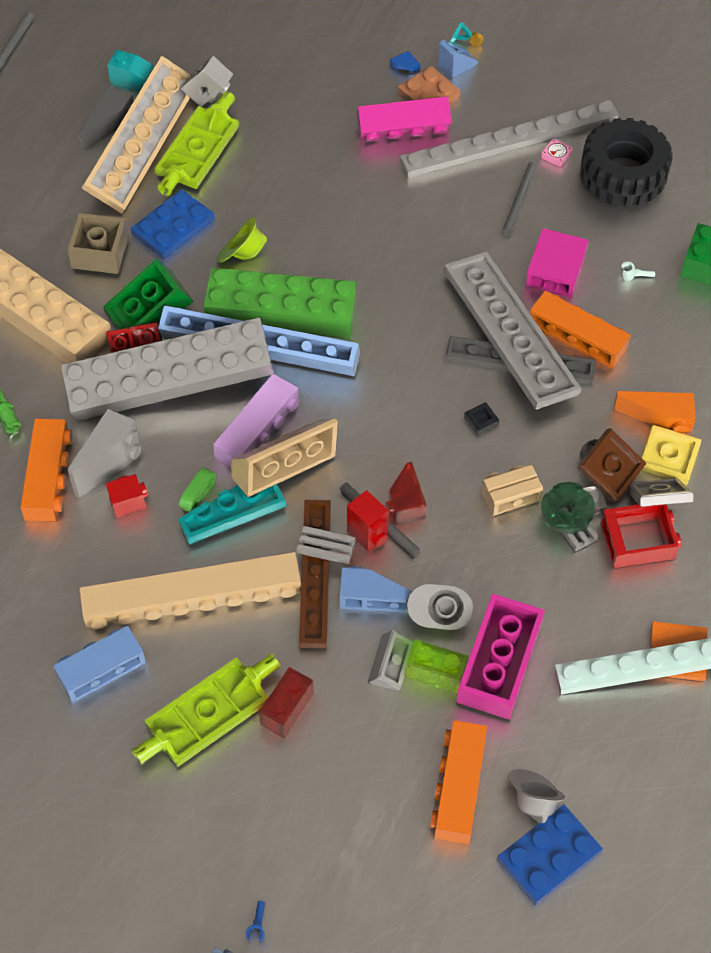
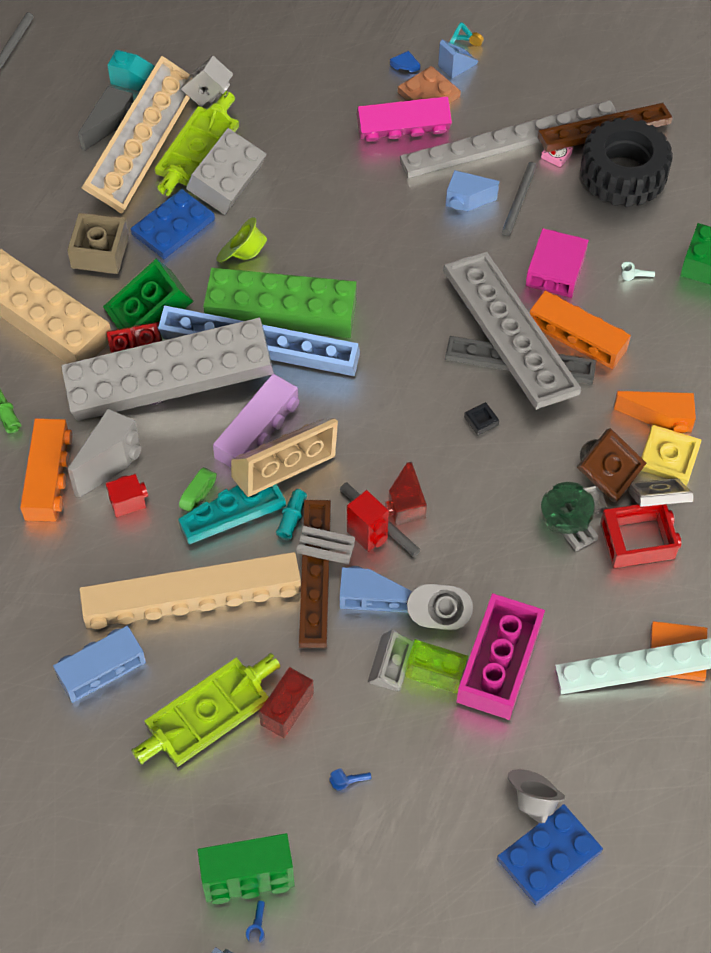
(226, 171): none -> light grey brick
(246, 868): none -> green brick
(291, 514): none -> teal axle
(341, 781): none -> blue hand
(460, 782): orange brick -> none
(470, 191): none -> medium blue slope
(511, 489): tan brick -> none
(577, 132): none -> reddish brown plate

